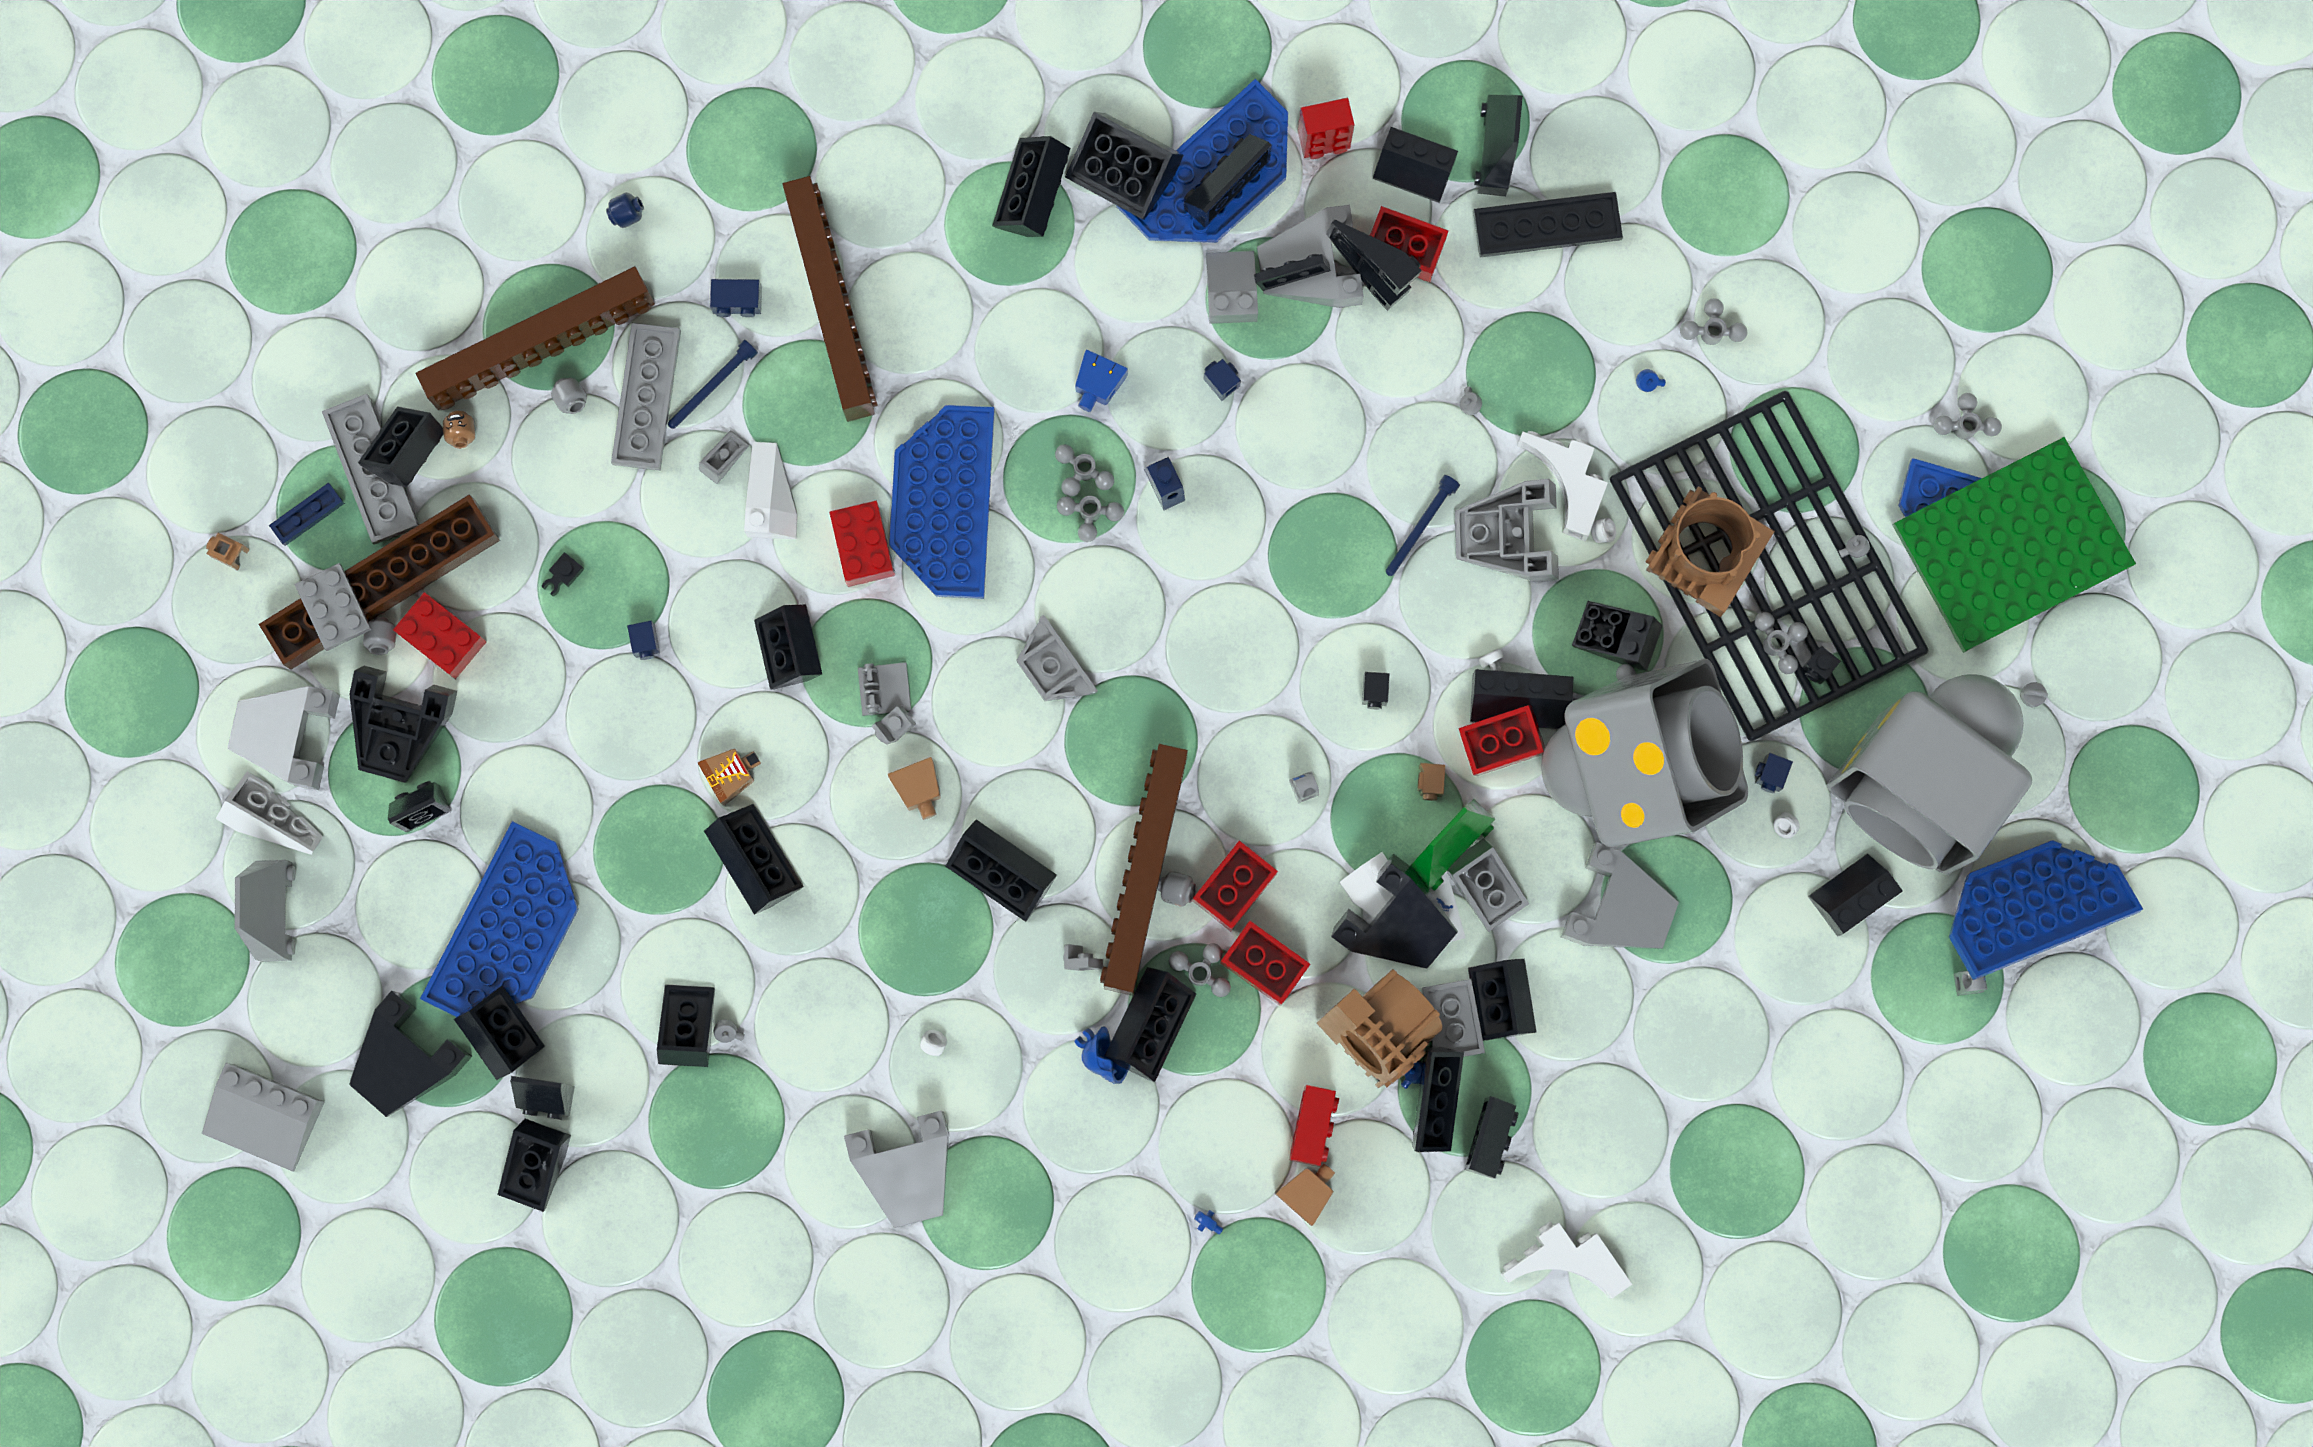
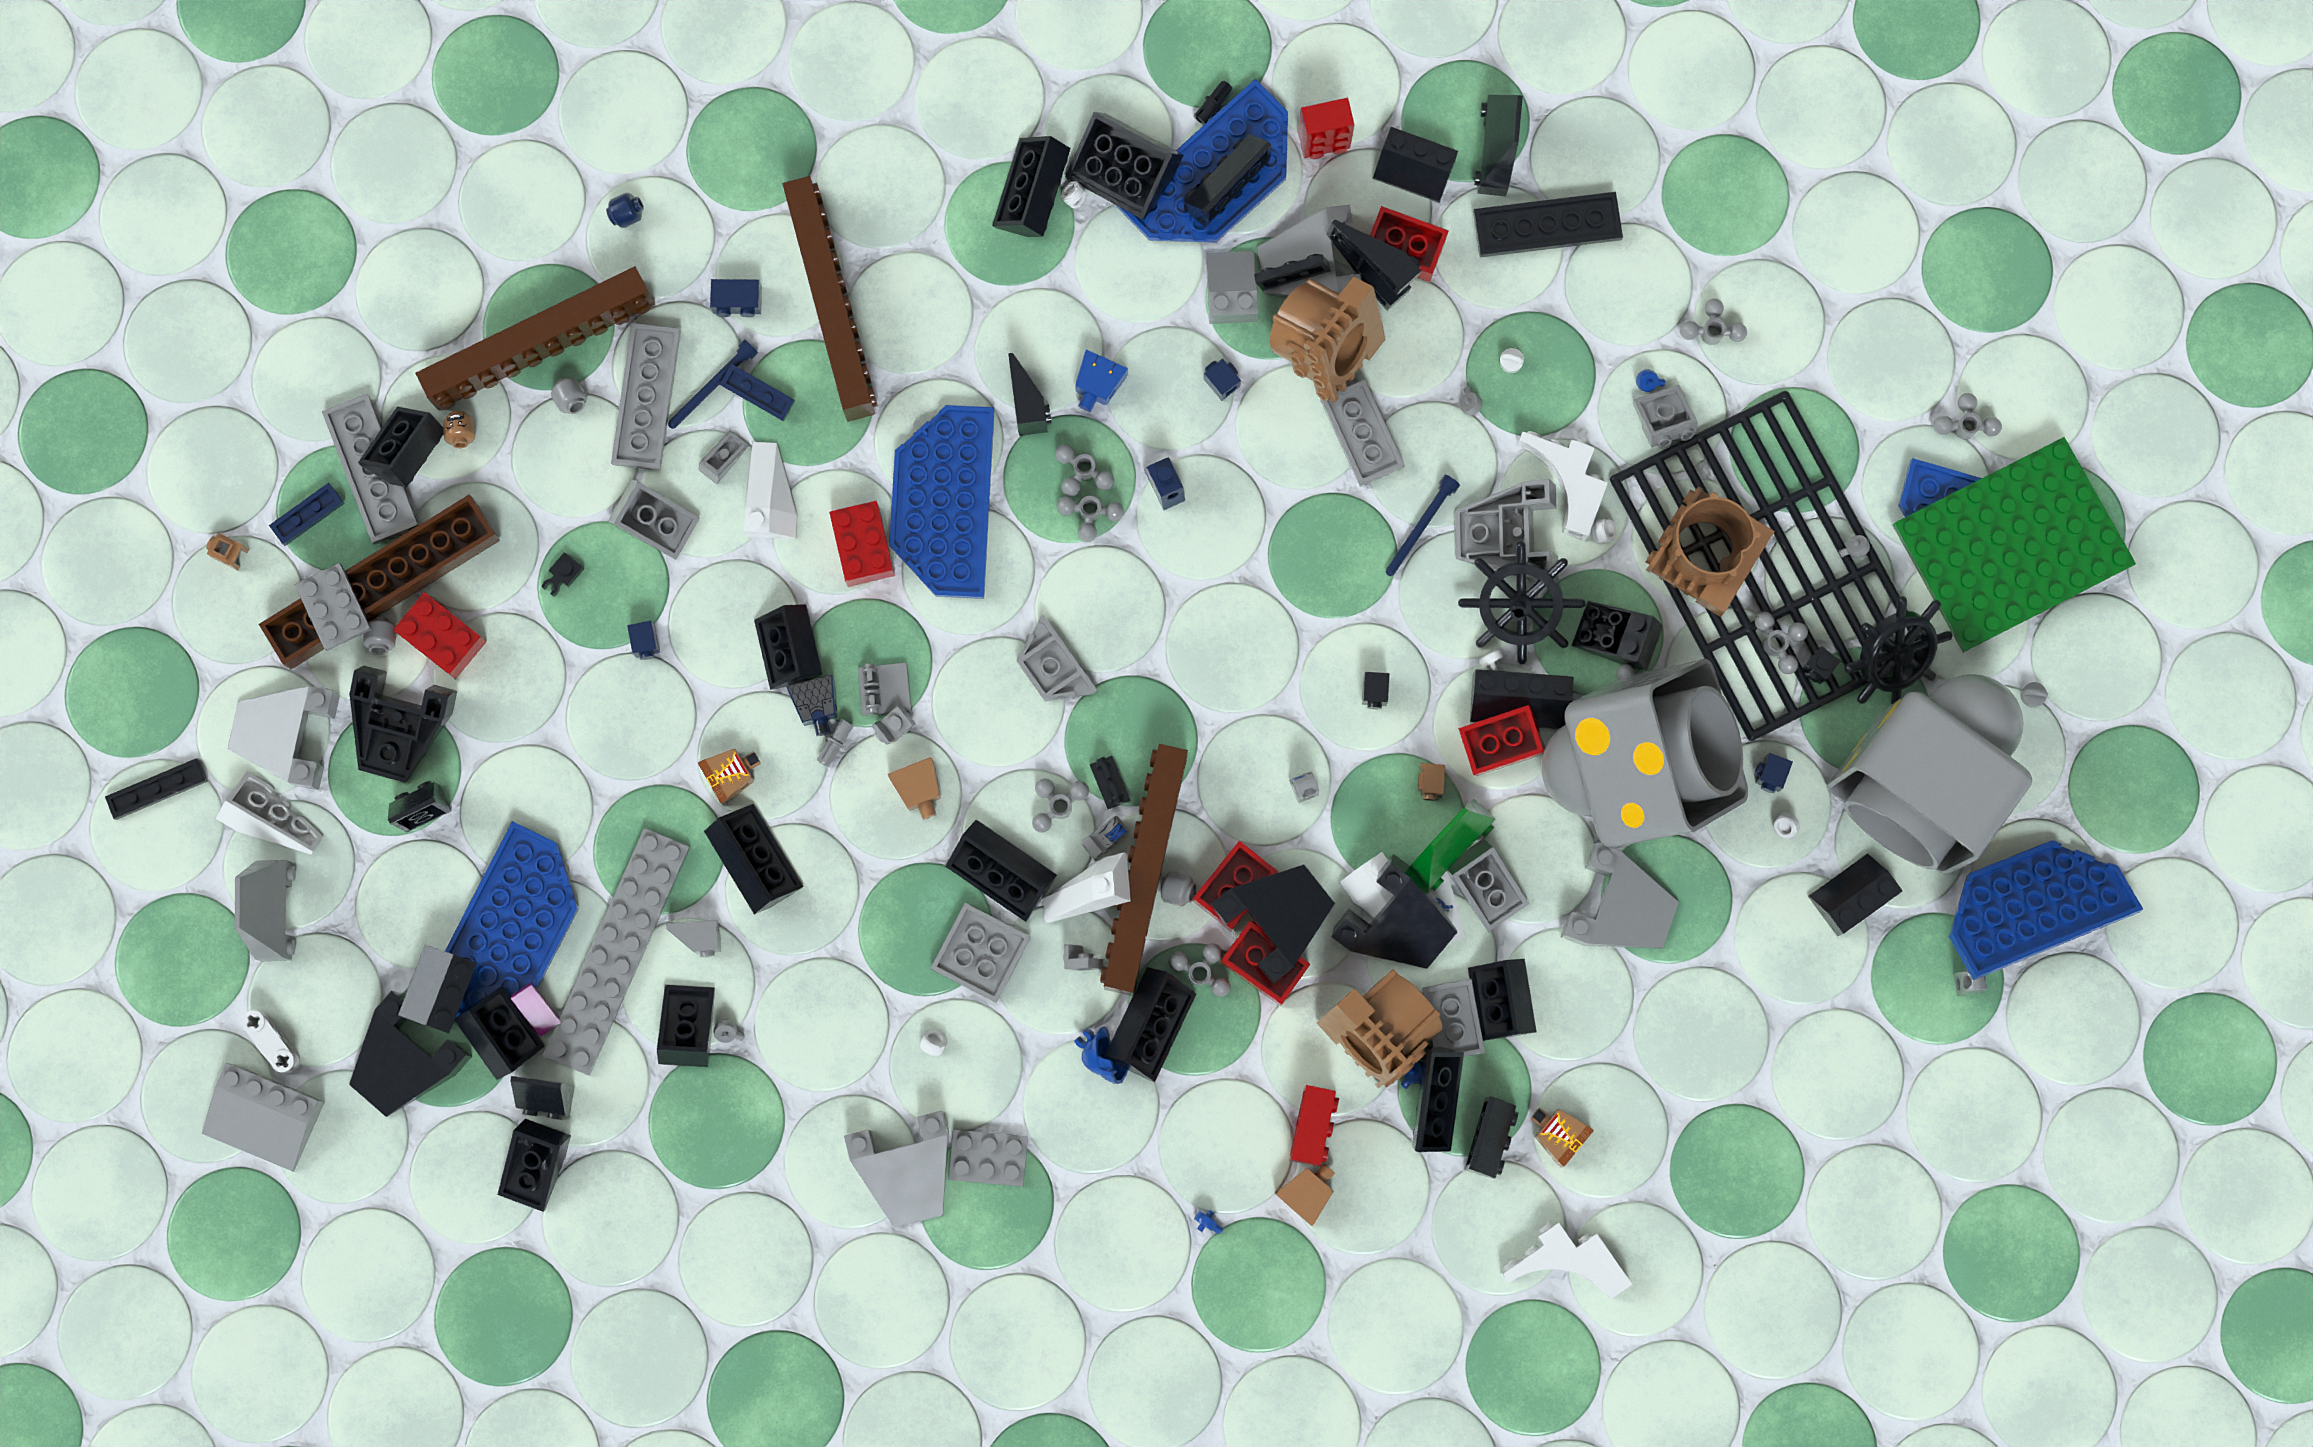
(156, 789): none -> black tile
(271, 1041): none -> white piece
(437, 989): none -> slope
(535, 1009): none -> tile
(616, 951): none -> light grey plate
(653, 519): none -> light grey slope
(698, 936): none -> light grey slope
(757, 392): none -> dark blue plate
(815, 702): none -> torso
(834, 743): none -> light grey axle
(980, 952): none -> light grey plate
(988, 1158): none -> light grey plate
(1030, 409): none -> black slope
(1045, 789): none -> light grey piece
(1073, 194): none -> white tile
(1093, 889): none -> white wedge
(1105, 837): none -> light grey leg
(1109, 782): none -> black hinge
(1213, 102): none -> black axle
(1285, 908): none -> black wedge
(1328, 333): none -> medium nougat hose
(1363, 434): none -> light grey plate
(1511, 360): none -> white tile
(1521, 603): none -> black piece
(1560, 1134): none -> torso
(1666, 417): none -> light grey plate
(1898, 651): none -> black piece

